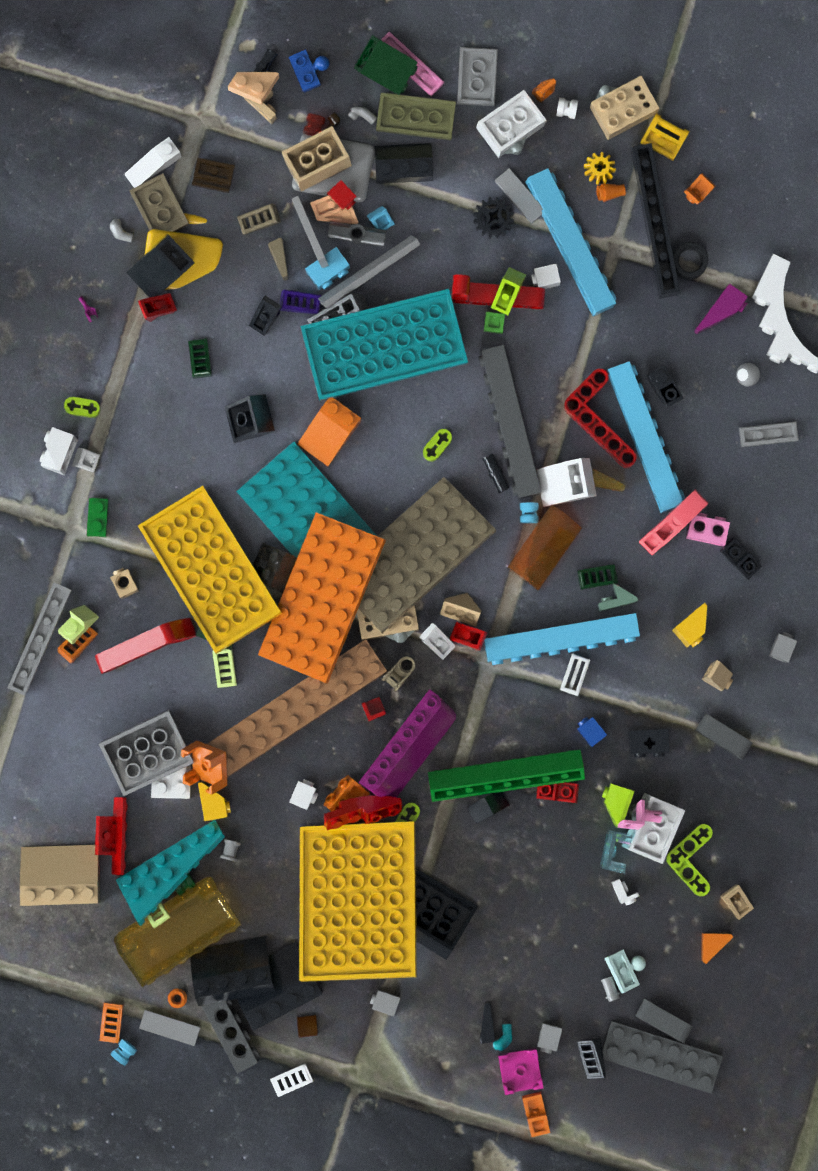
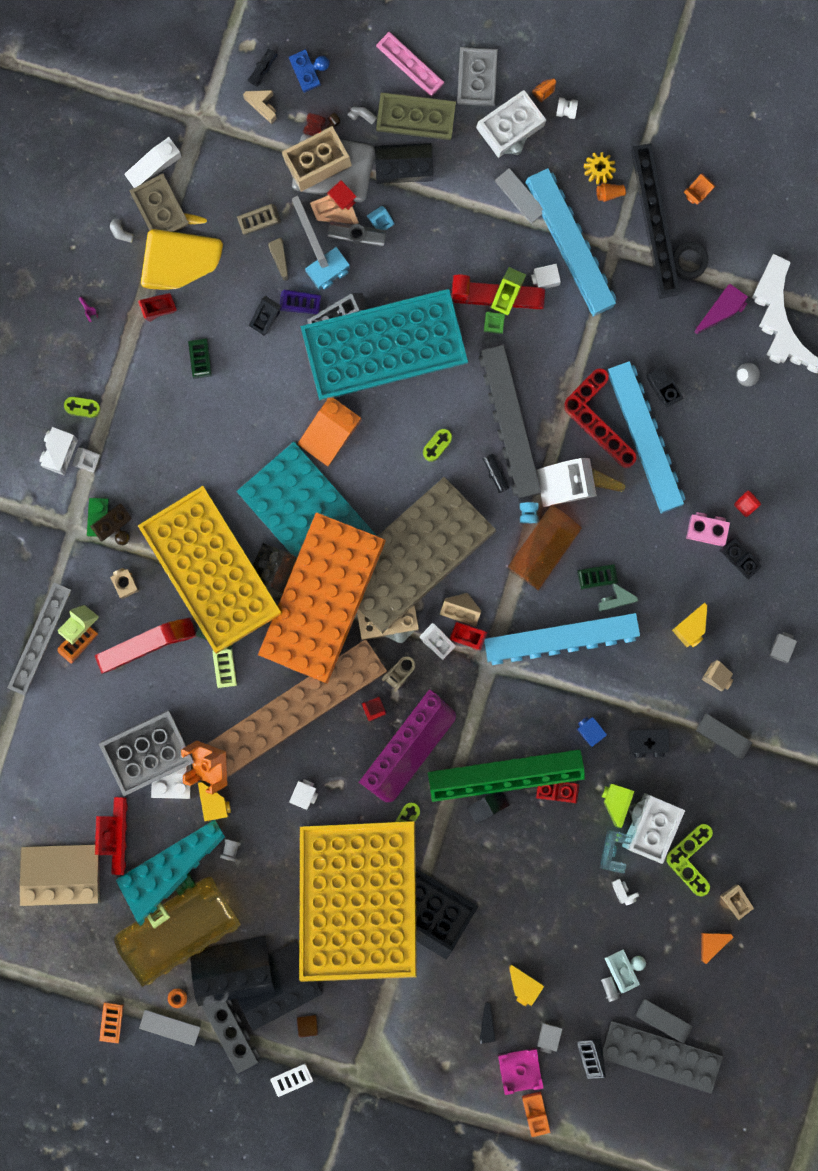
(111, 523): none -> dark brown plate
(123, 1052): medium azure wheel -> none
(160, 267): black slope -> none
(213, 175): dark brown plate -> none
(249, 418): black slope -> none
(253, 85): light nougat wing -> none
(346, 789): orange bracket -> none
(366, 807): red slope -> none
(369, 271): light grey tile -> none
(385, 1002): light grey brick -> none
(386, 65): dark green slope -> none
(487, 213): black gear -> none
(506, 1038): teal arm -> none
(524, 986): none -> yellow slope
(569, 690): white tile -> none
(623, 107): tan piece -> none
(641, 816): bright pink bracket -> none
(662, 142): yellow plate -> none
(673, 522): coral slope -> none
(747, 503): none -> red slope
(768, 434): light grey tile -> none

